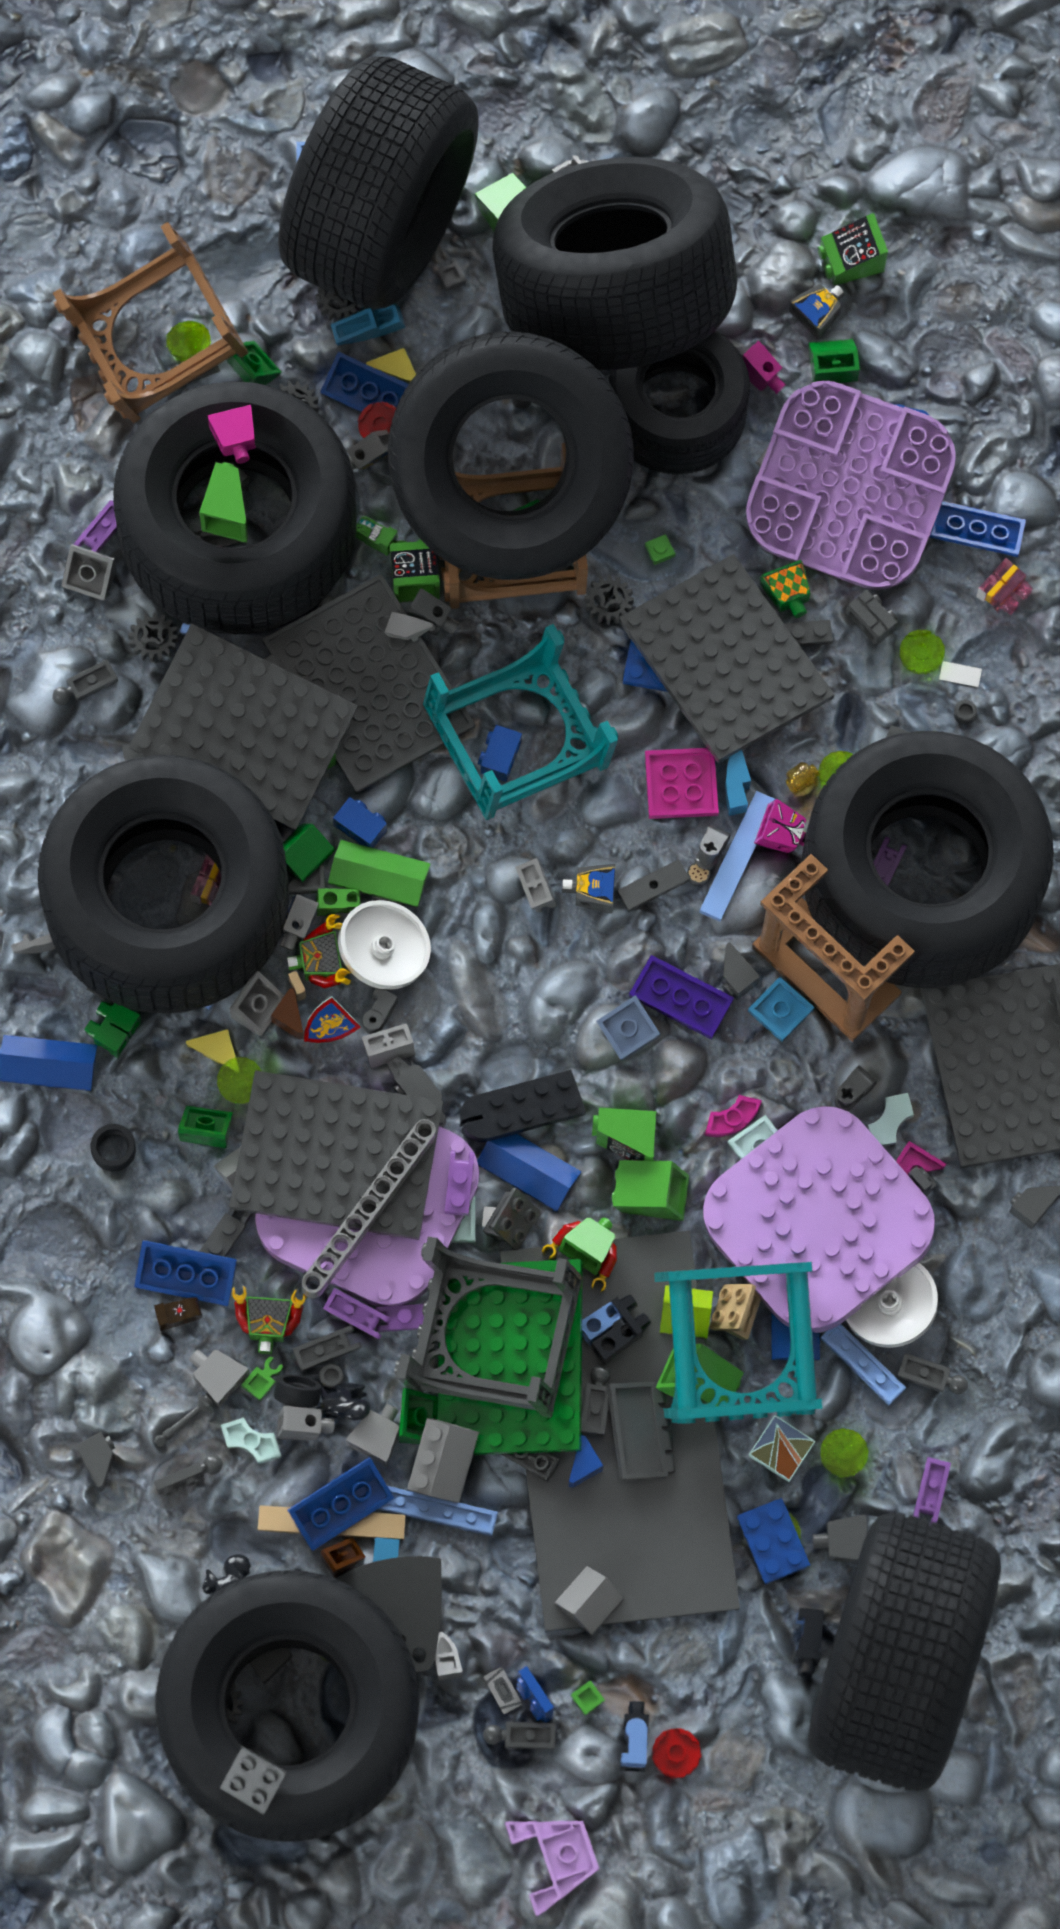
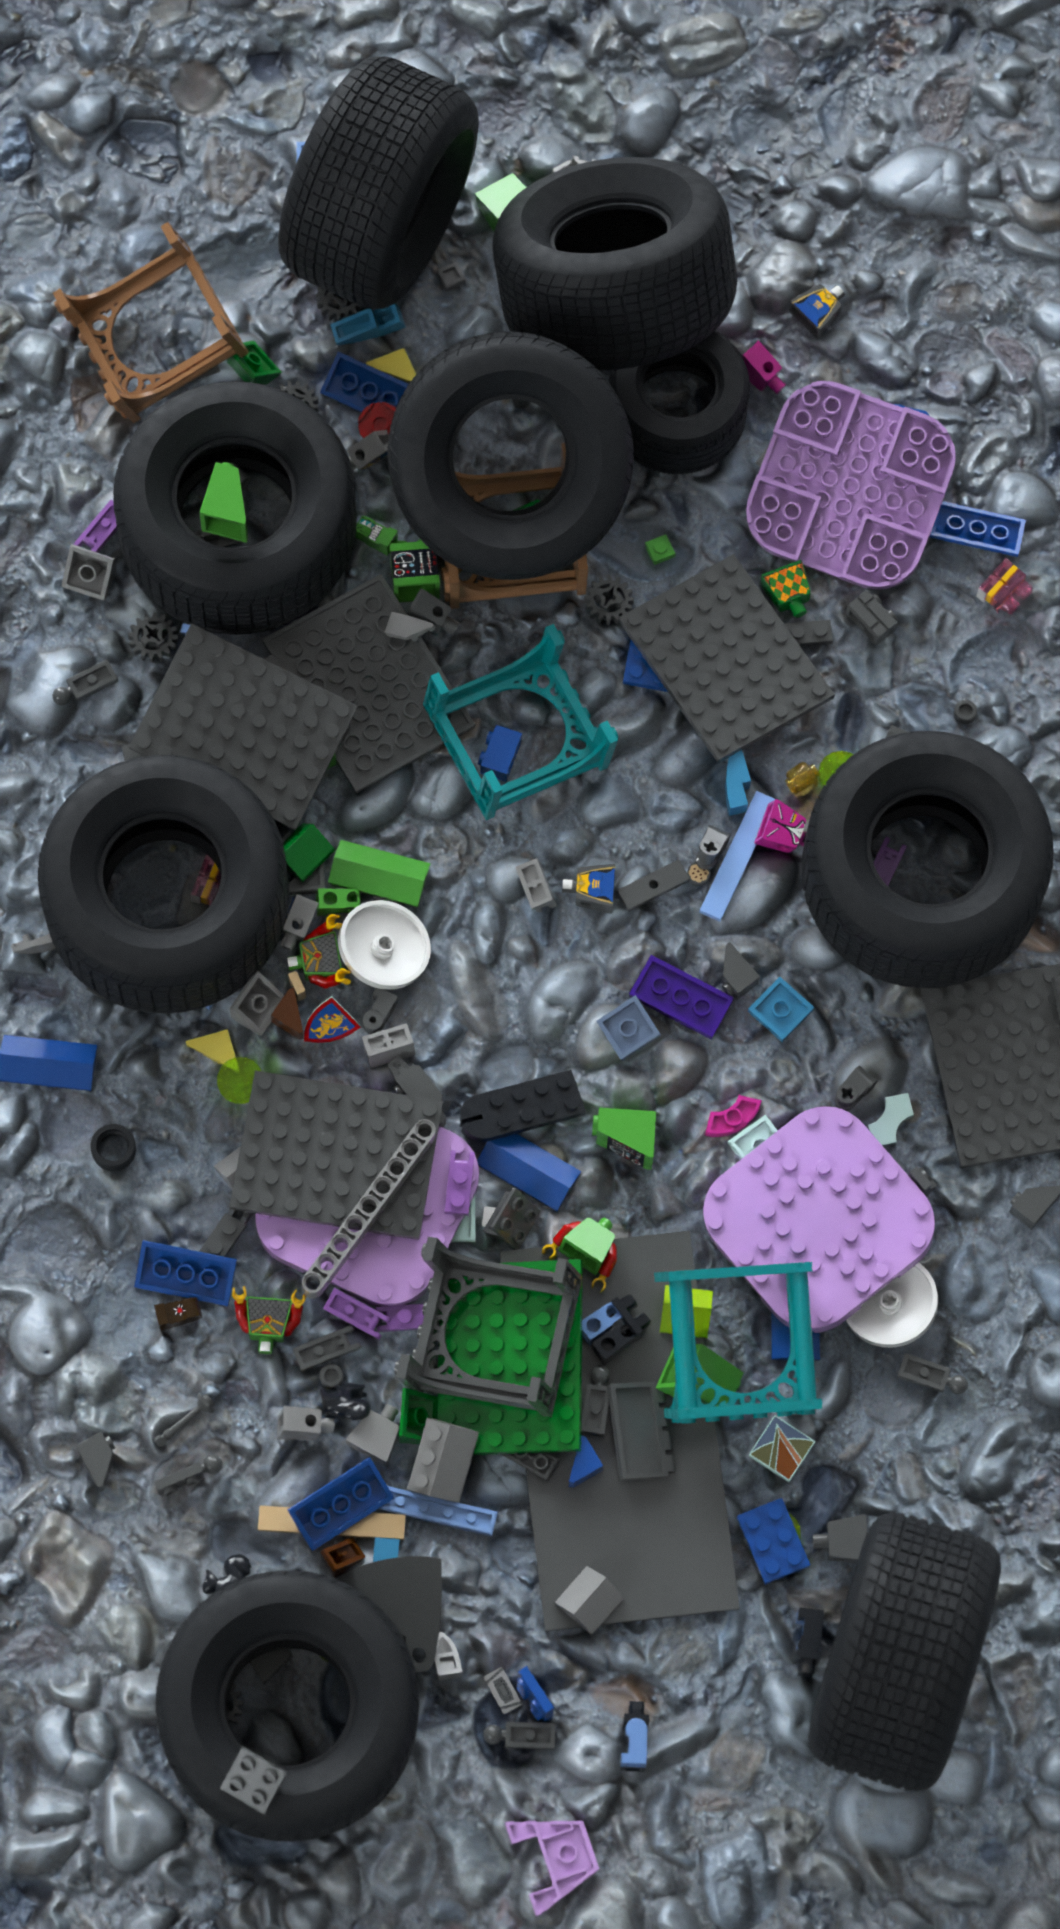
(116, 1028): green hips -> none
(187, 339): clear neon green tile -> none
(205, 1126): green slope -> none
(218, 1375): light grey torso -> none
(234, 432): dark pink torso -> none
(260, 1445): light aqua tile -> none
(261, 1381): bright green plate -> none
(297, 1391): black tyre -> none
(360, 823): blue brick -> none
(587, 1698): bright green plate -> none
(651, 1189): bright green slope -> none
(676, 1753): red tile -> none
(681, 783): dark pink plate -> none
(736, 1310): tan bracket -> none
(834, 361): green slope -> none
(844, 1452): clear neon green tile -> none
(854, 251): slope -> none
(863, 1363): light blue tile -> none
(867, 987): medium nougat arch -> none
(915, 1156): dark pink tile -> none
(921, 652): clear neon green tile -> none
(932, 1488): medium lavender hinge -> none
(960, 674): white sticker -> none

